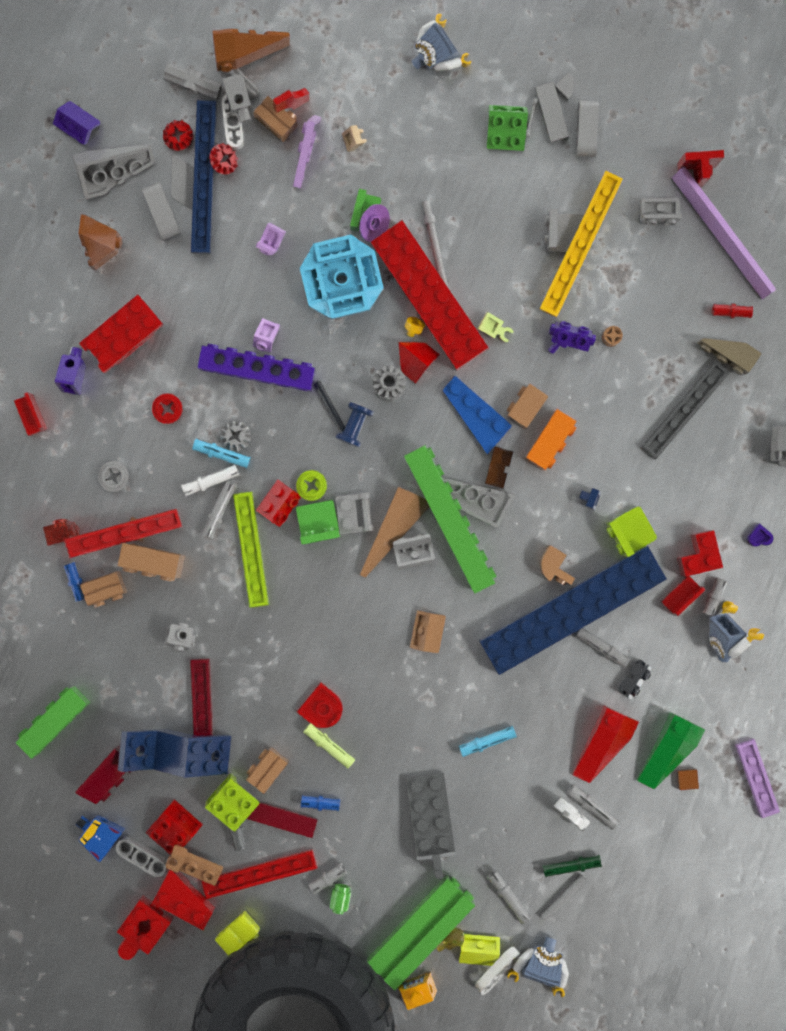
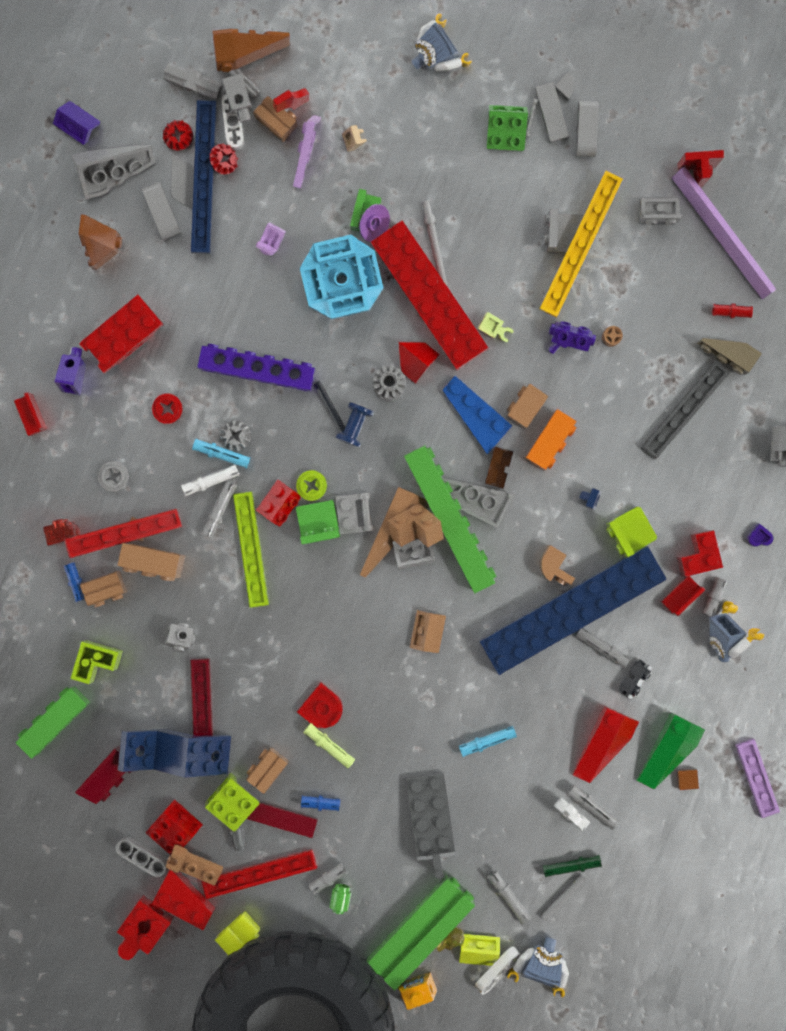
(90, 657): none -> lime brick
(99, 835): blue torso -> none
(265, 335): lavender bracket -> none
(414, 326): yellow tile -> none
(415, 524): none -> medium nougat brick

